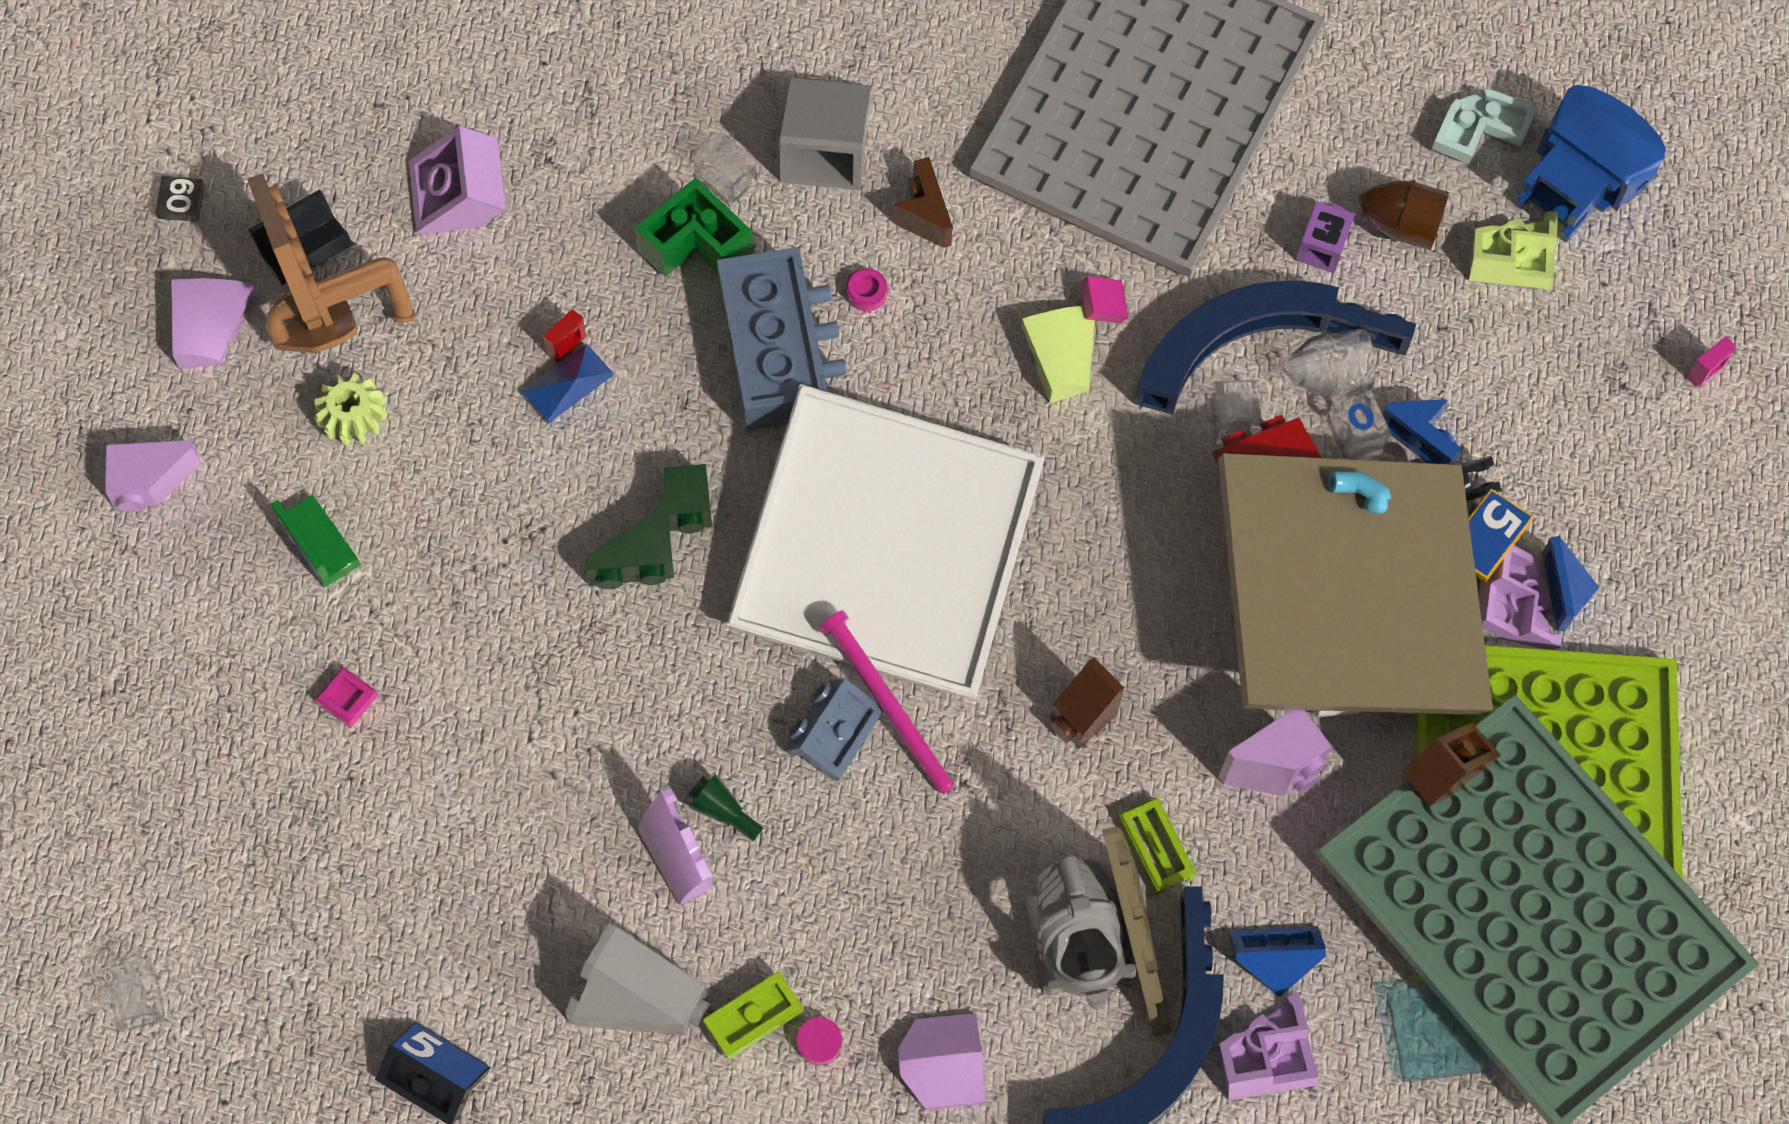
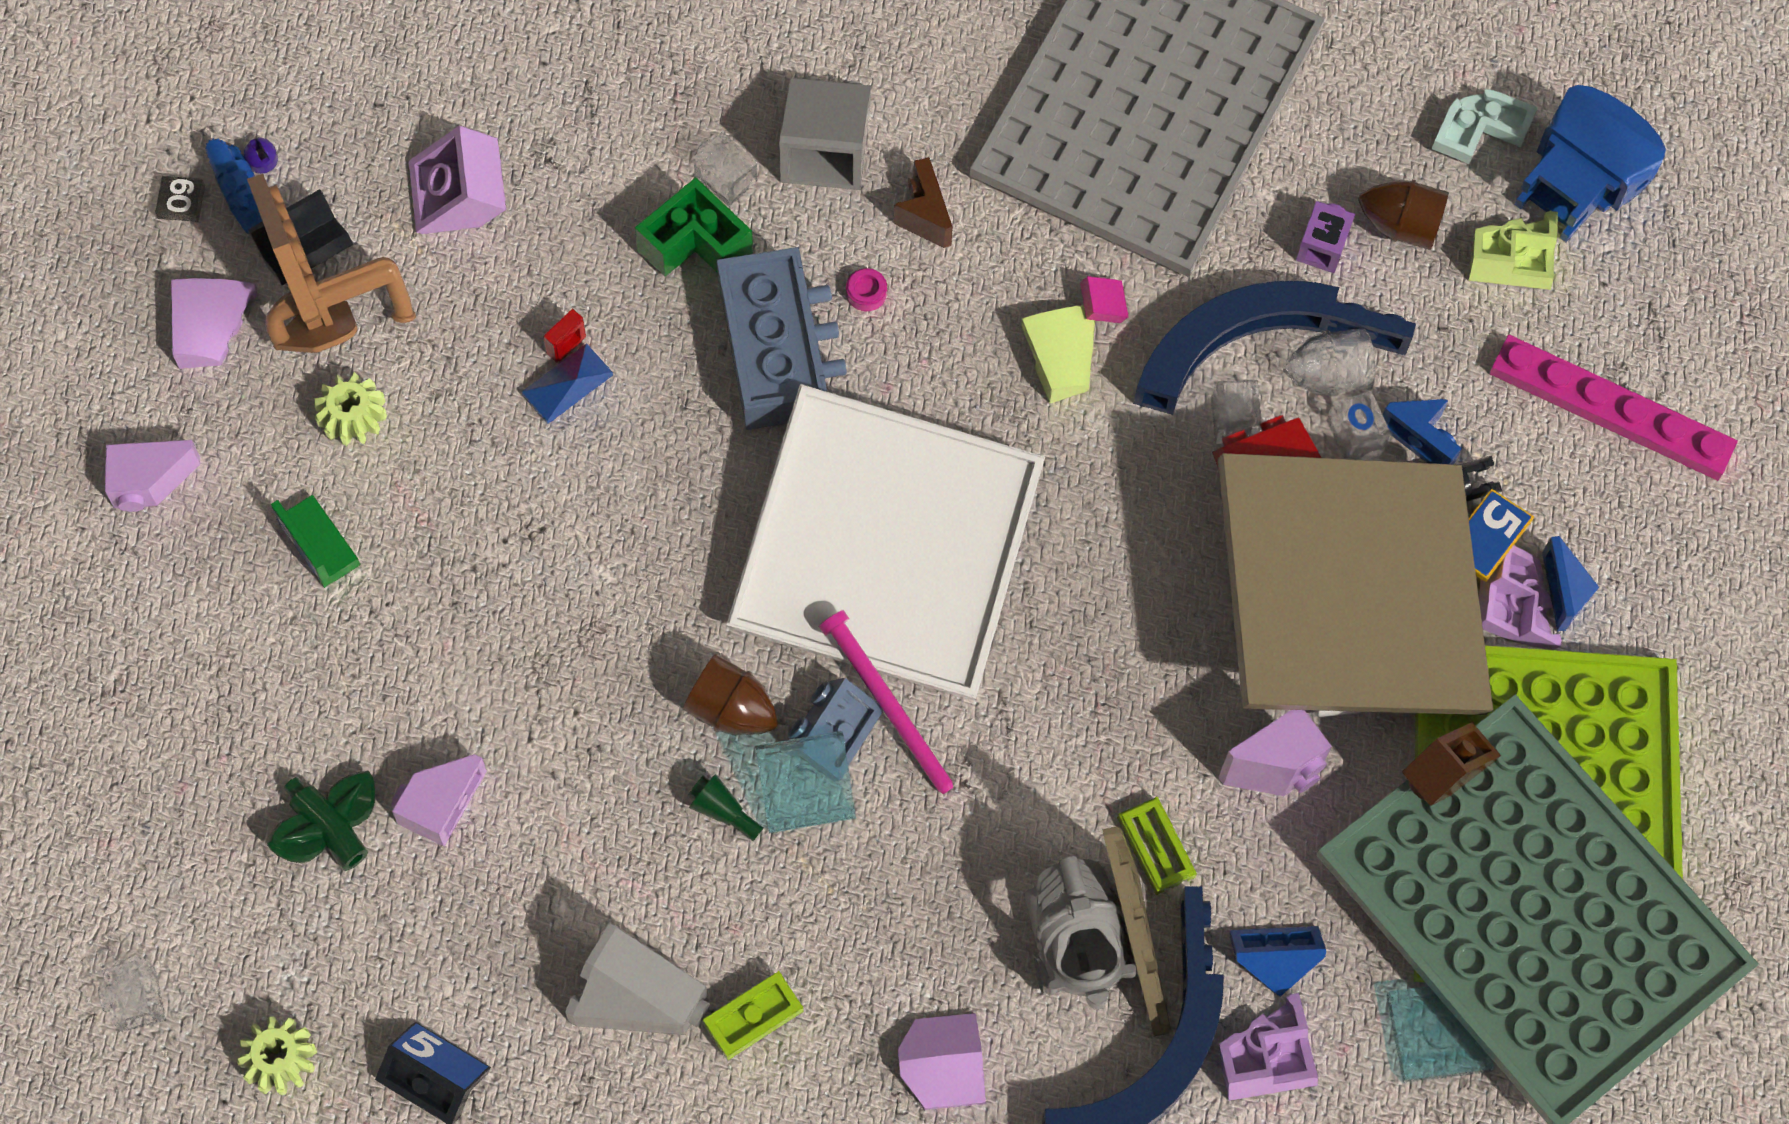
(231, 175): none -> blue hinge
(251, 156): none -> dark purple hinge
(281, 1070): none -> yellowish green gear
(325, 821): none -> dark green plant
(346, 697): dark pink tile -> none
(438, 797): none -> lavender slope
(645, 549): dark green arch -> none
(674, 849): lavender slope -> none
(731, 700): none -> reddish brown helmet
(805, 781): none -> clear light blue tile
(819, 1041): dark pink tile -> none
(1086, 704): reddish brown slope -> none
(1363, 484): medium azure arm -> none
(1613, 407): none -> dark pink plate
(1711, 362): dark pink tile -> none

